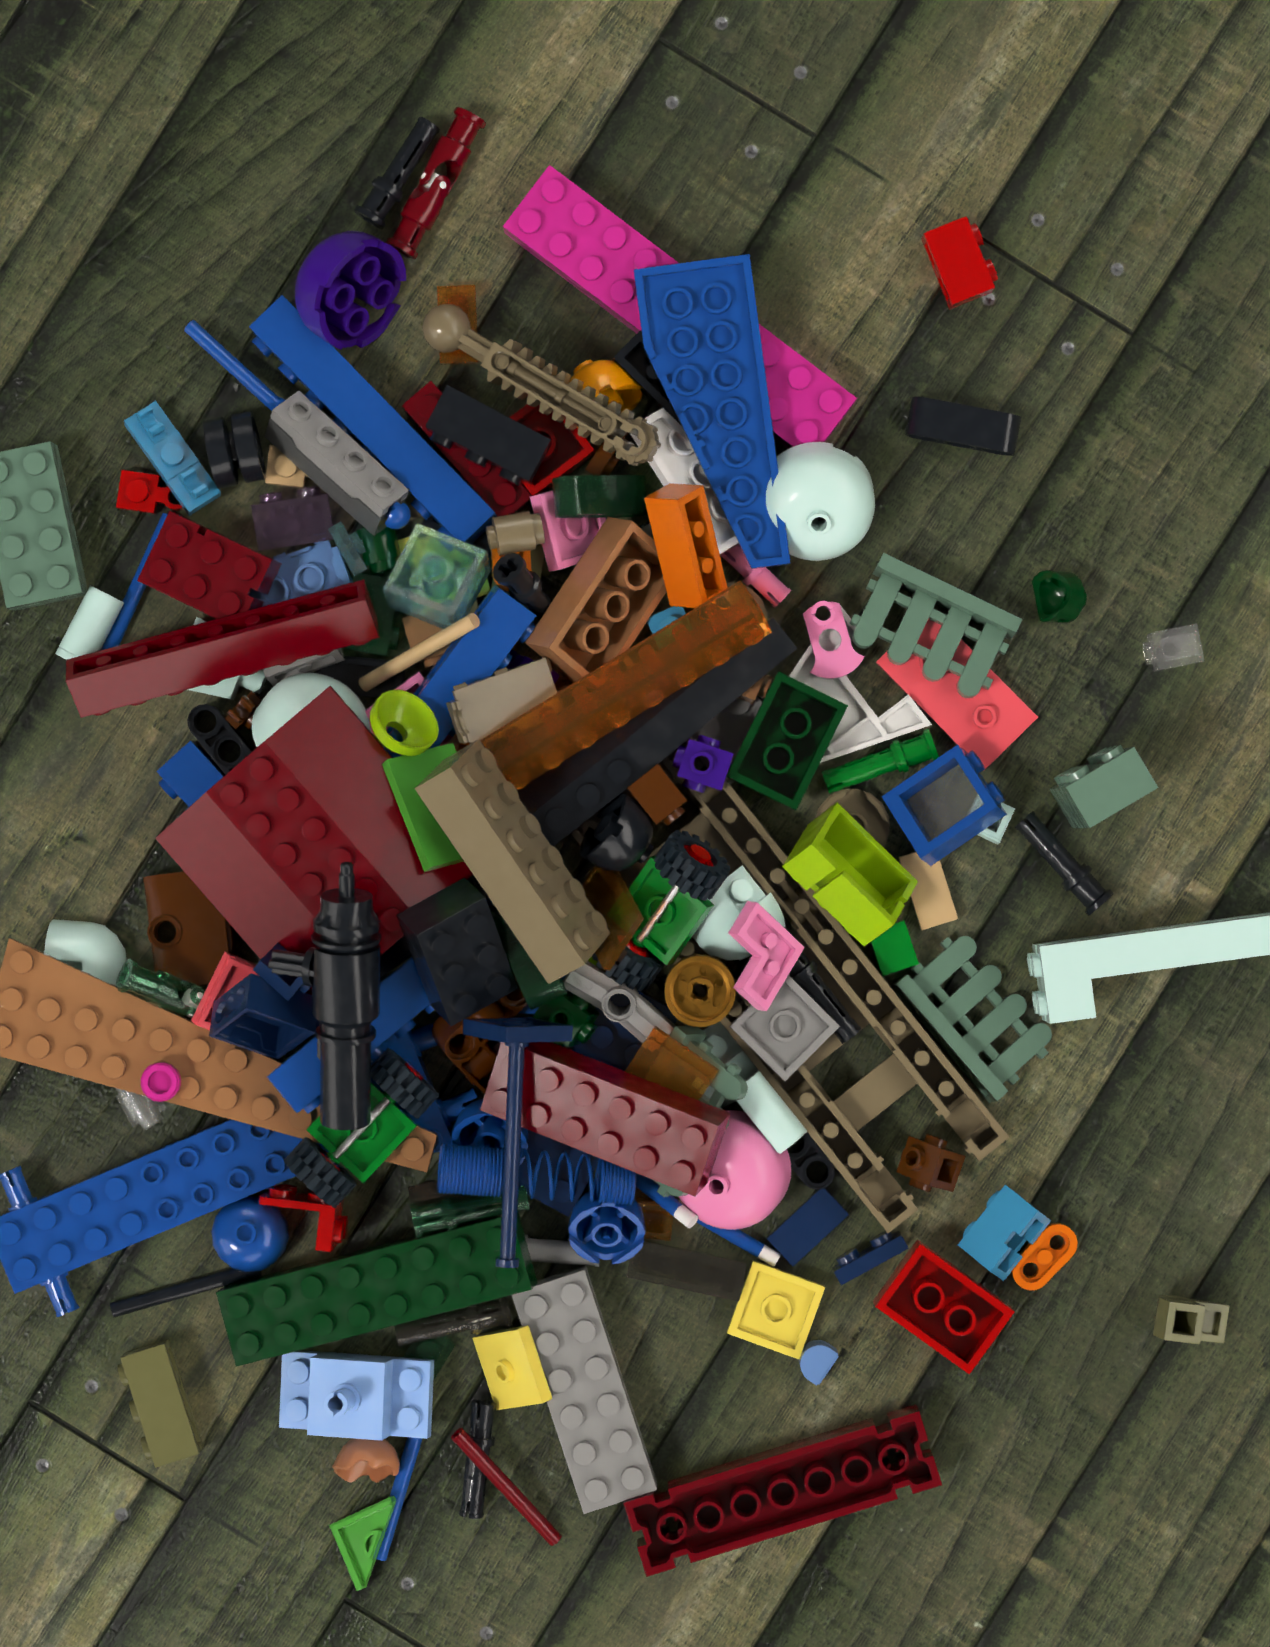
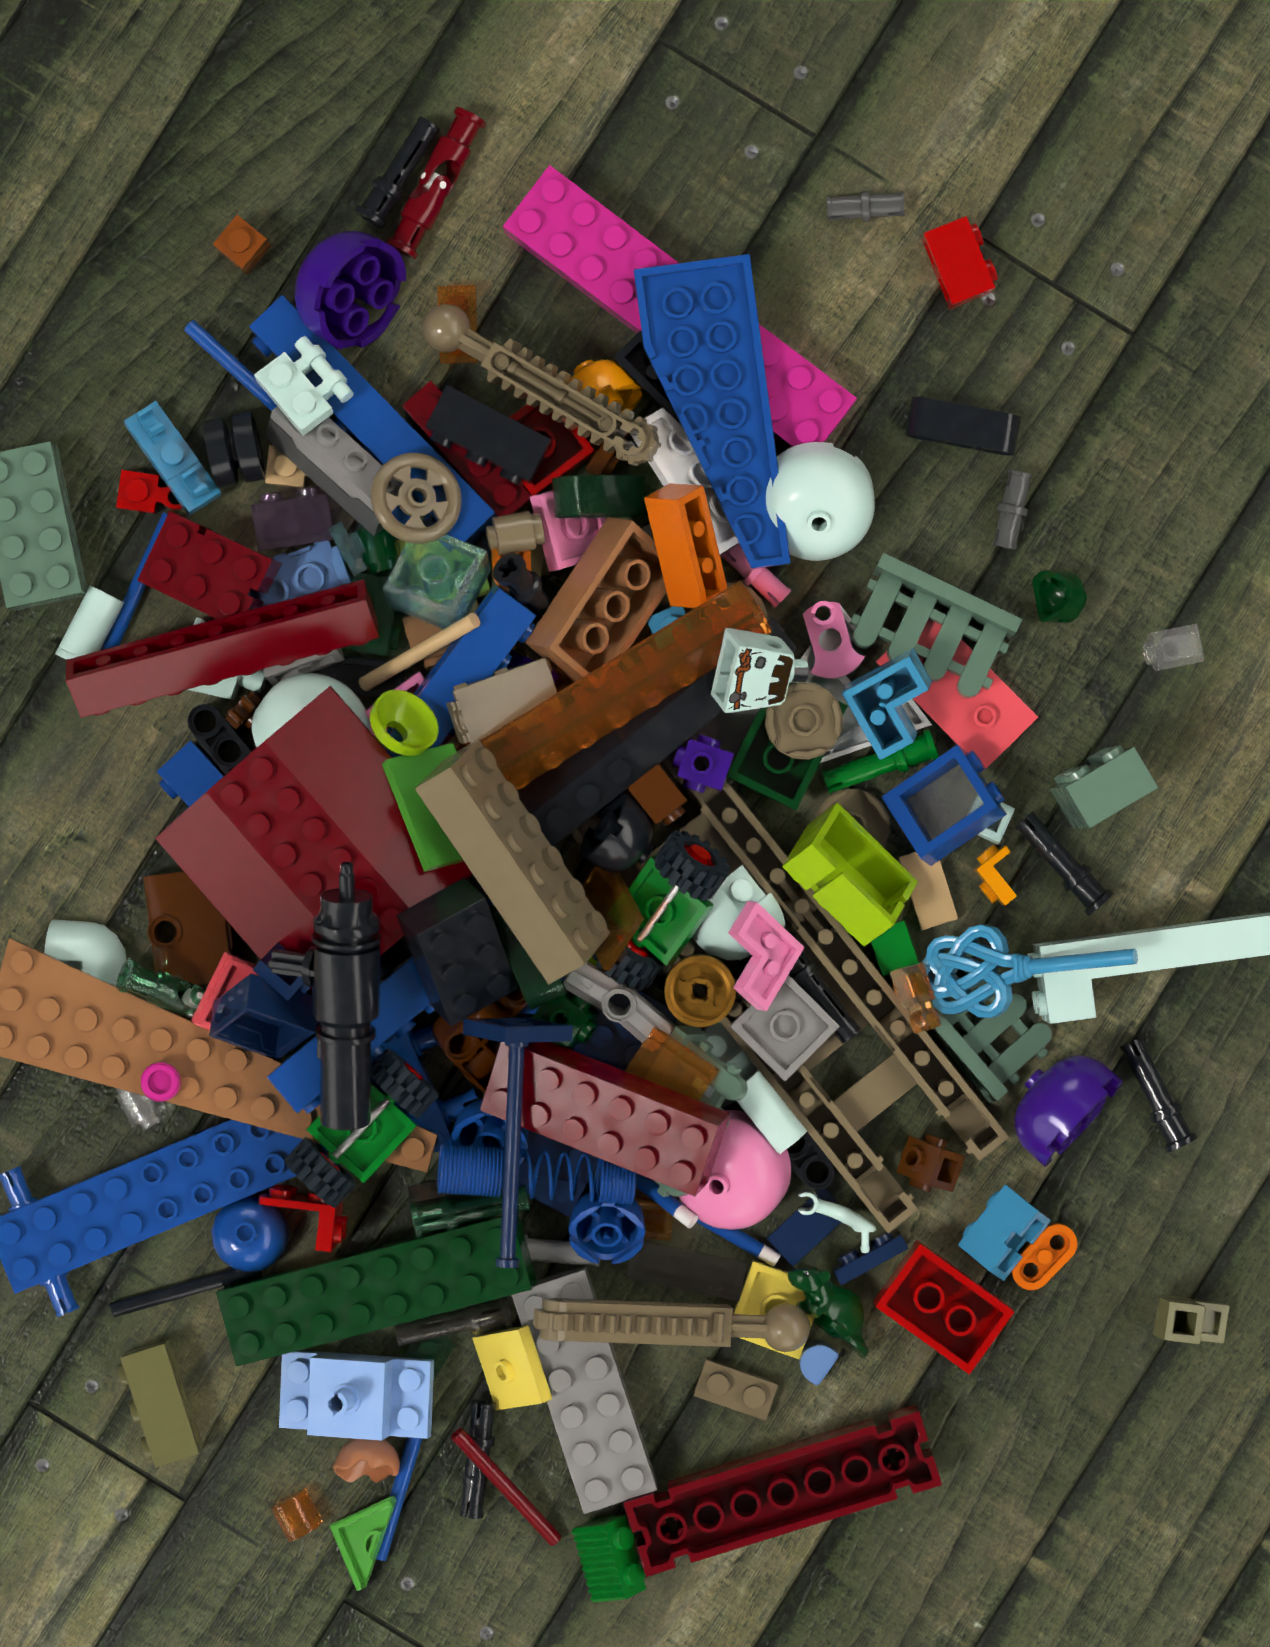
(242, 244): none -> dark orange brick
(295, 394): none -> light aqua plate
(297, 1515): none -> clear orange brick
(436, 475): none -> dark tan plate
(609, 1558): none -> green brick
(668, 1323): none -> dark tan gear
(735, 1389): none -> dark tan plate
(754, 671): none -> light aqua torso
(805, 722): none -> dark tan tile
(834, 1307): none -> dark green animal
(841, 1213): none -> light aqua piece
(865, 206): none -> dark grey pin
(878, 701): none -> dark azure brick
(915, 992): none -> clear orange plate
(947, 964): none -> dark azure piece
(993, 884): none -> light orange bracket
(1012, 509): none -> dark grey pin
(1062, 1104): none -> dark purple cylinder
(1165, 1111): none -> black pin

